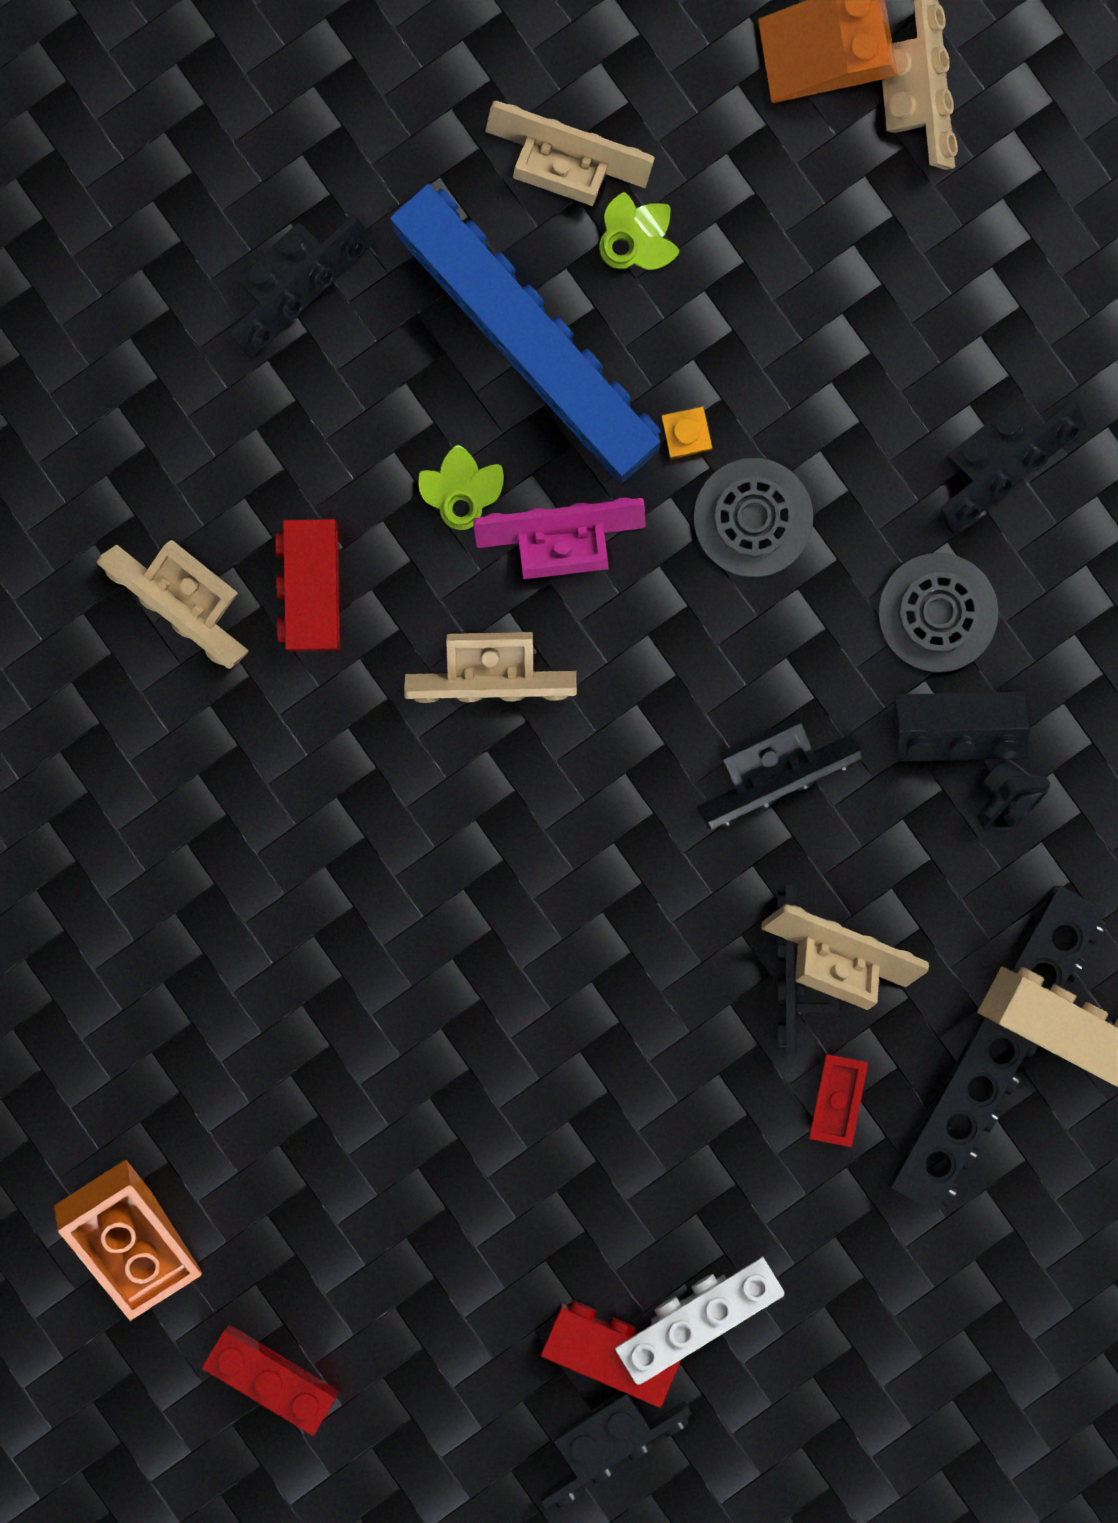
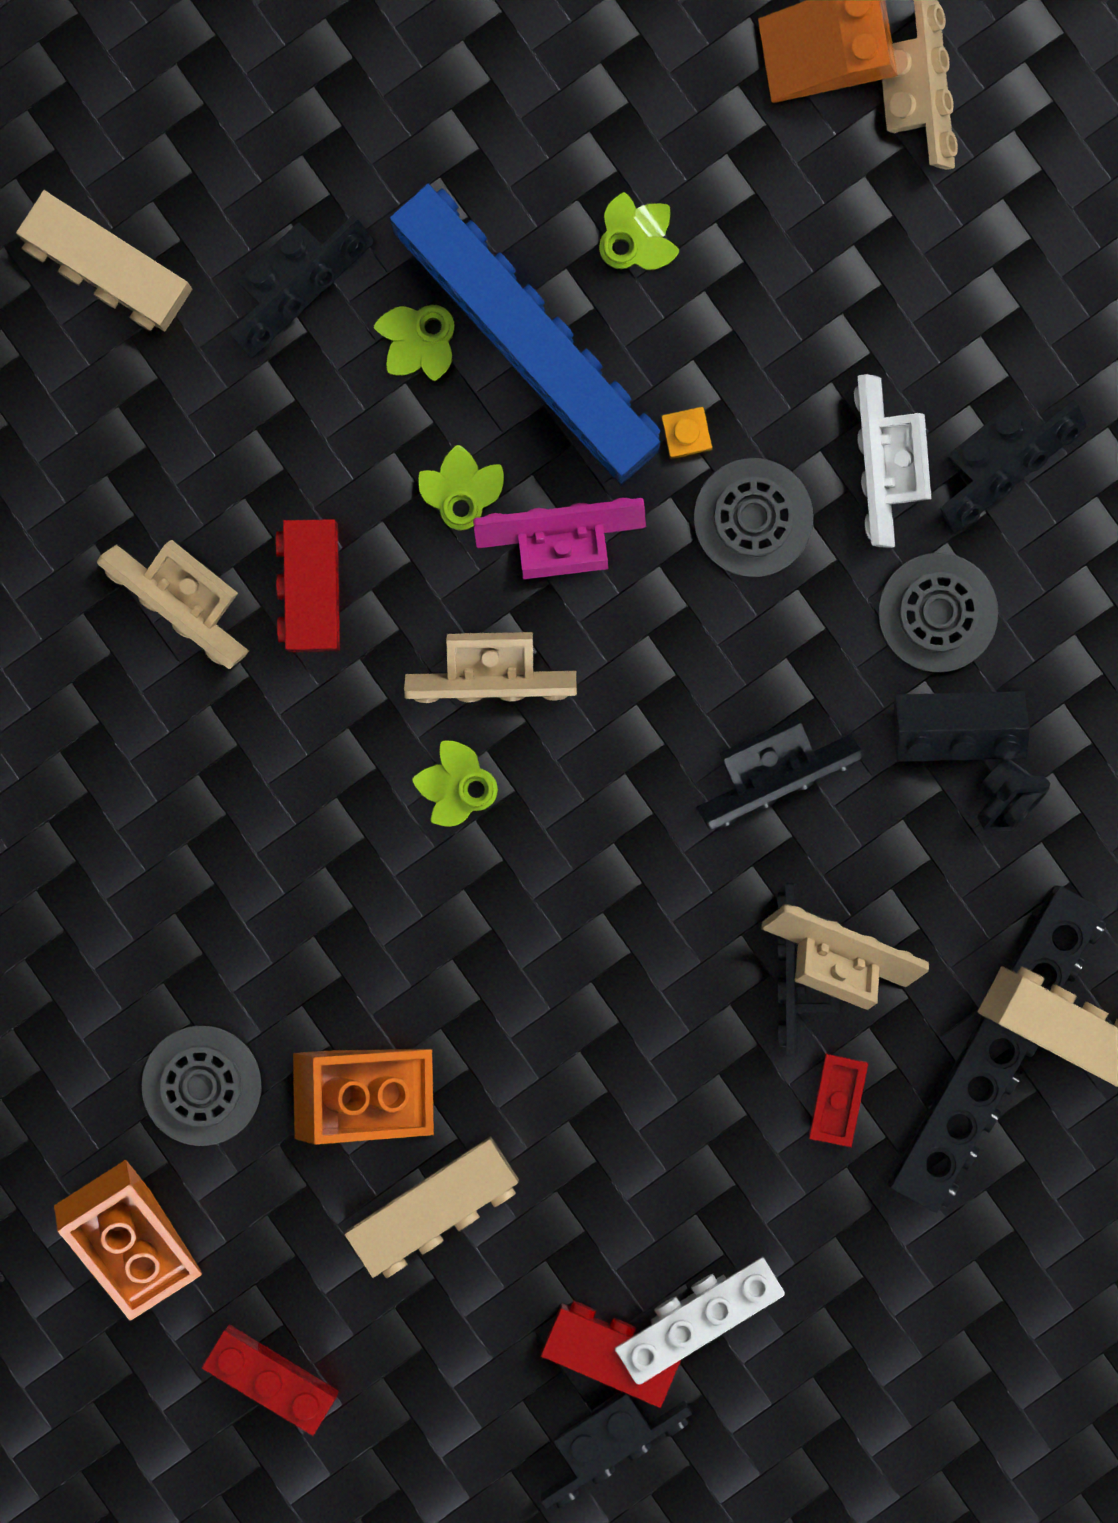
(103, 261): none -> tan brick
(201, 1085): none -> dark grey wheel
(362, 1095): none -> orange slope
(413, 345): none -> lime plate
(433, 1207): none -> tan brick
(449, 785): none -> lime plate
(565, 157): tan bracket -> none
(893, 460): none -> white bracket

